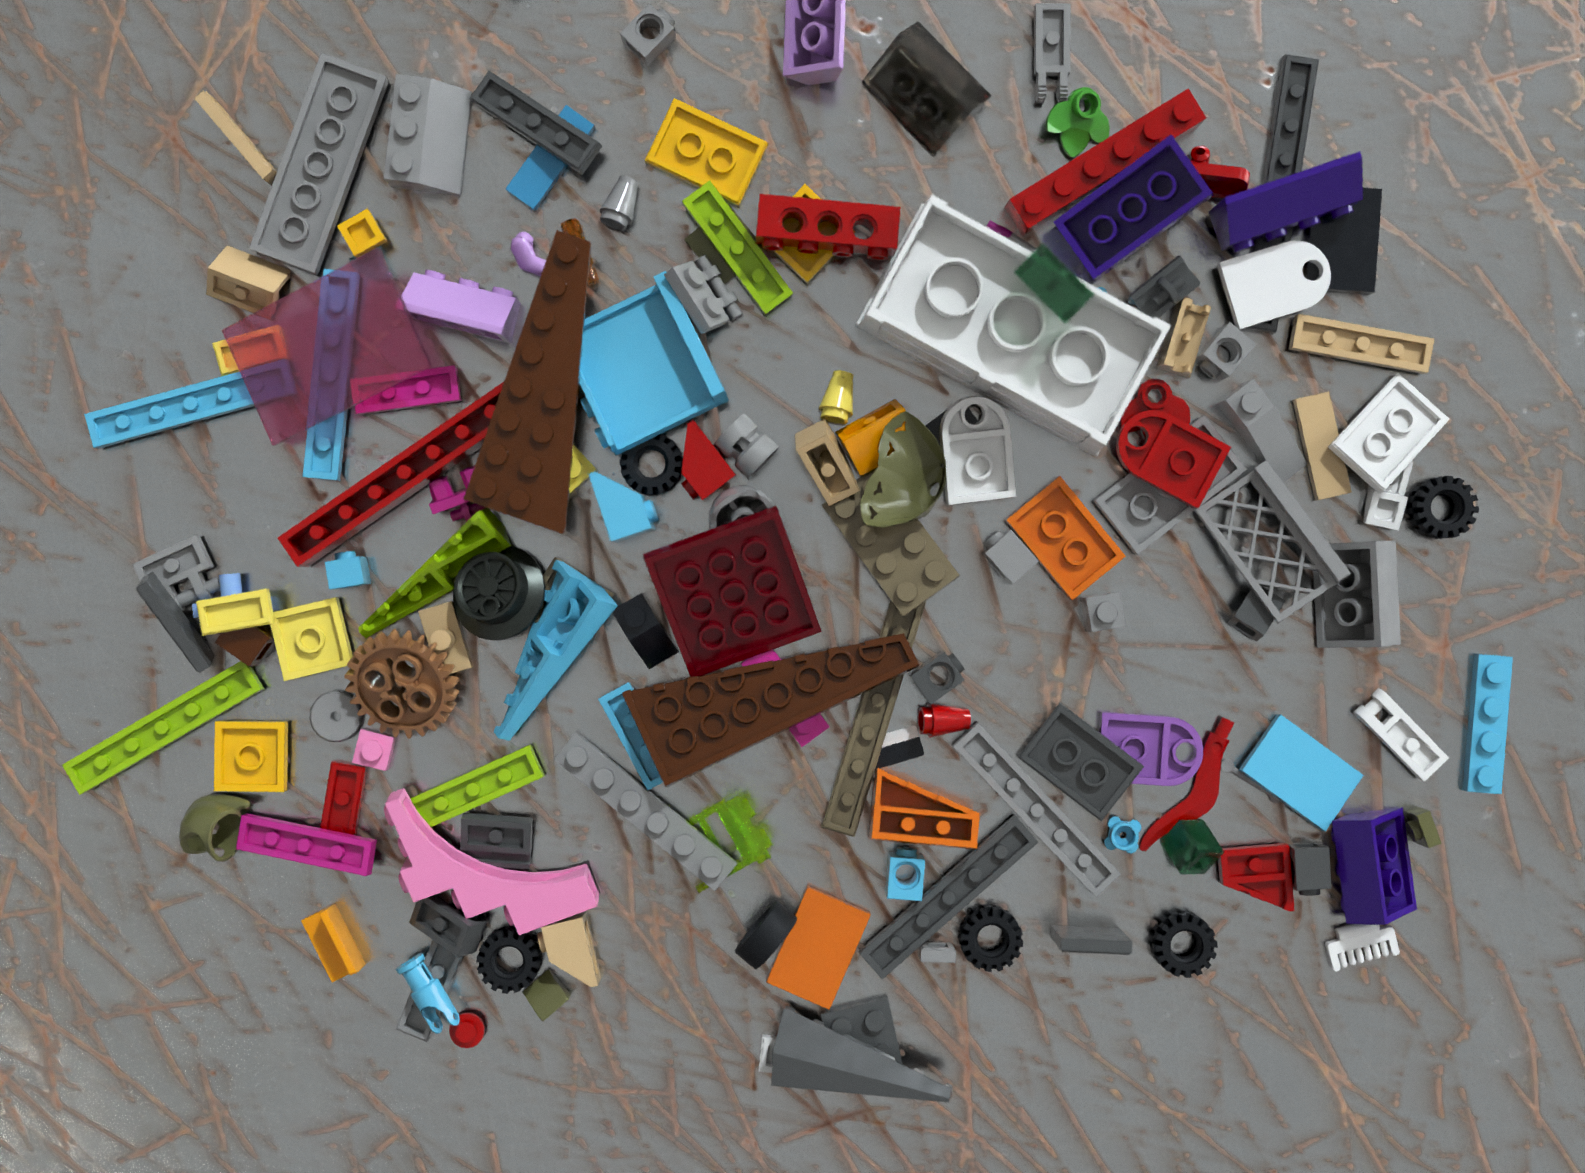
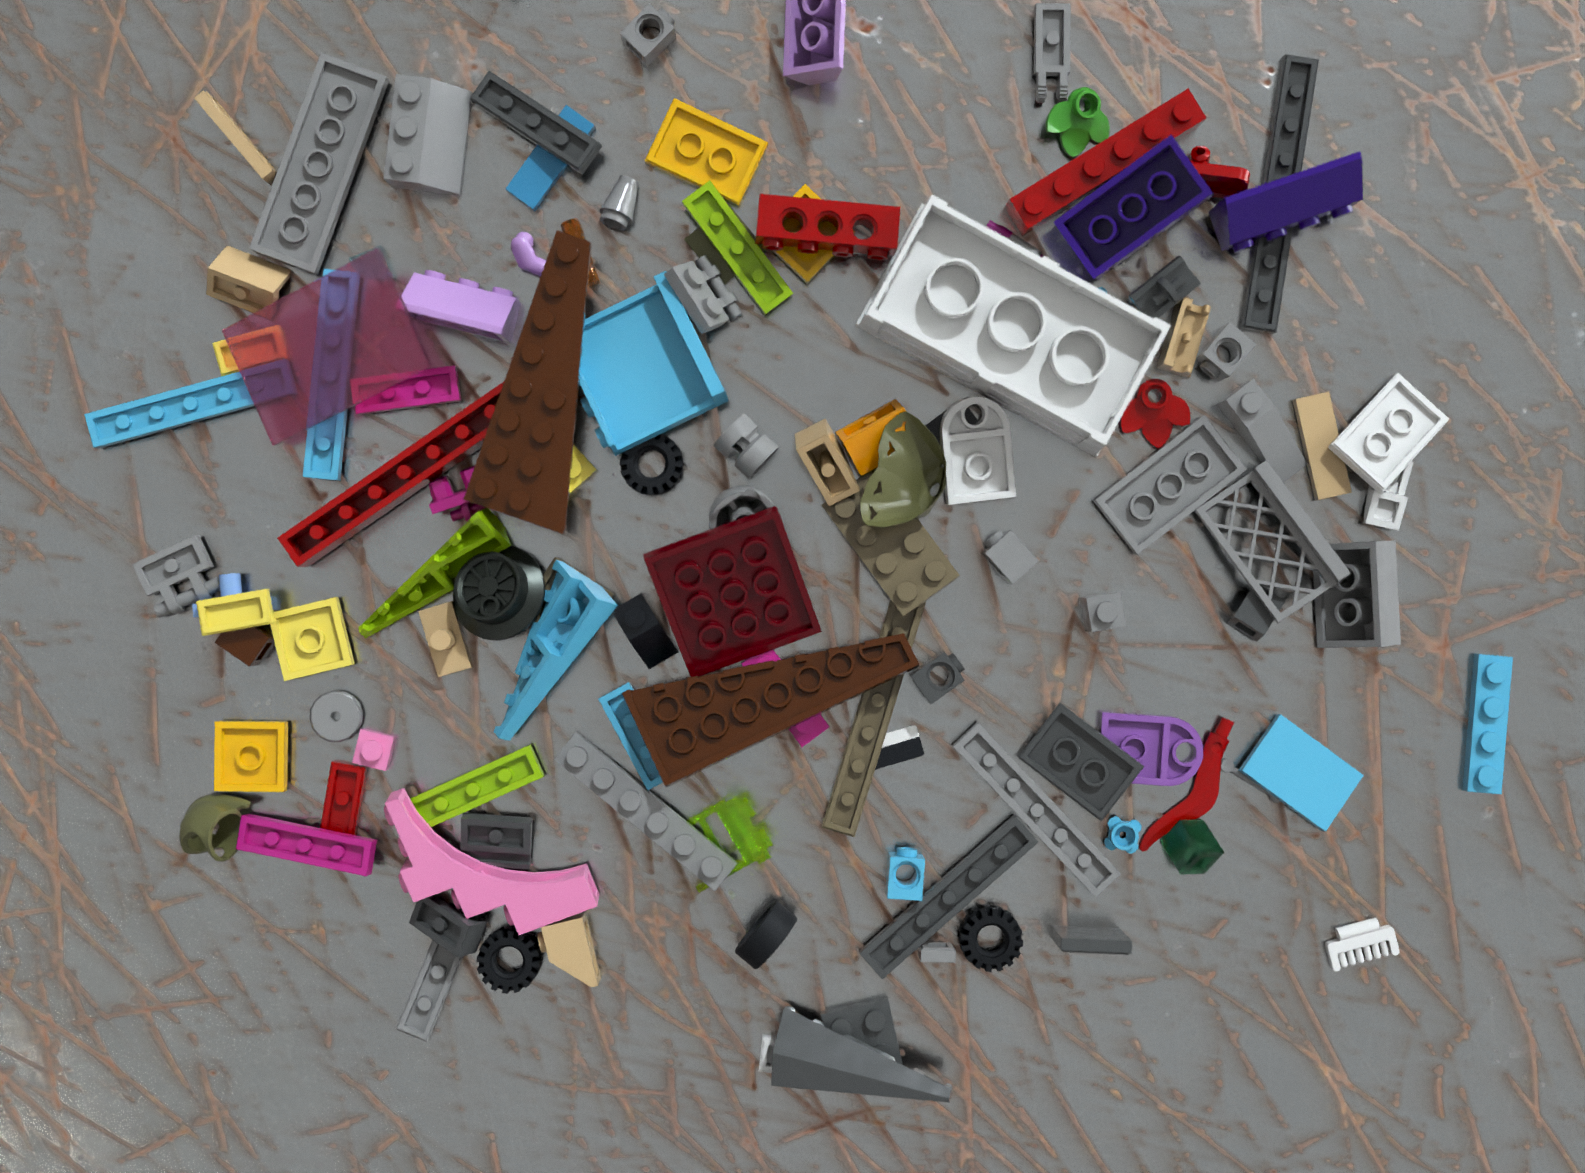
(162, 727): lime plate -> none
(175, 622): dark grey tile -> none
(333, 942): light orange panel -> none
(347, 571): medium azure plate -> none
(362, 233): yellow tile -> none
(402, 683): medium nougat gear -> none
(428, 993): medium azure piece -> none
(468, 1031): red plate -> none
(546, 994): olive slope -> none
(622, 509): medium azure slope -> none
(703, 465): red slope -> none
(818, 947): orange tile -> none
(838, 398): light yellow cone -> none
(916, 816): orange wedge -> none
(925, 87): clear smoke slope -> none
(942, 720): red cone -> none
(1053, 283): clear green hinge -> none
(1065, 538): orange plate -> none
(1174, 456): red tile -> none
(1198, 958): black tyre -> none
(1259, 872): red wing -> none
(1272, 282): white tile -> none
(1310, 867): dark grey brick -> none
(1349, 246): black tile -> none
(1361, 344): tan plate -> none
(1374, 866): dark purple slope -> none
(1402, 735): white plate -> none
(1422, 827): olive plate -> none
(1462, 514): black tyre -> none

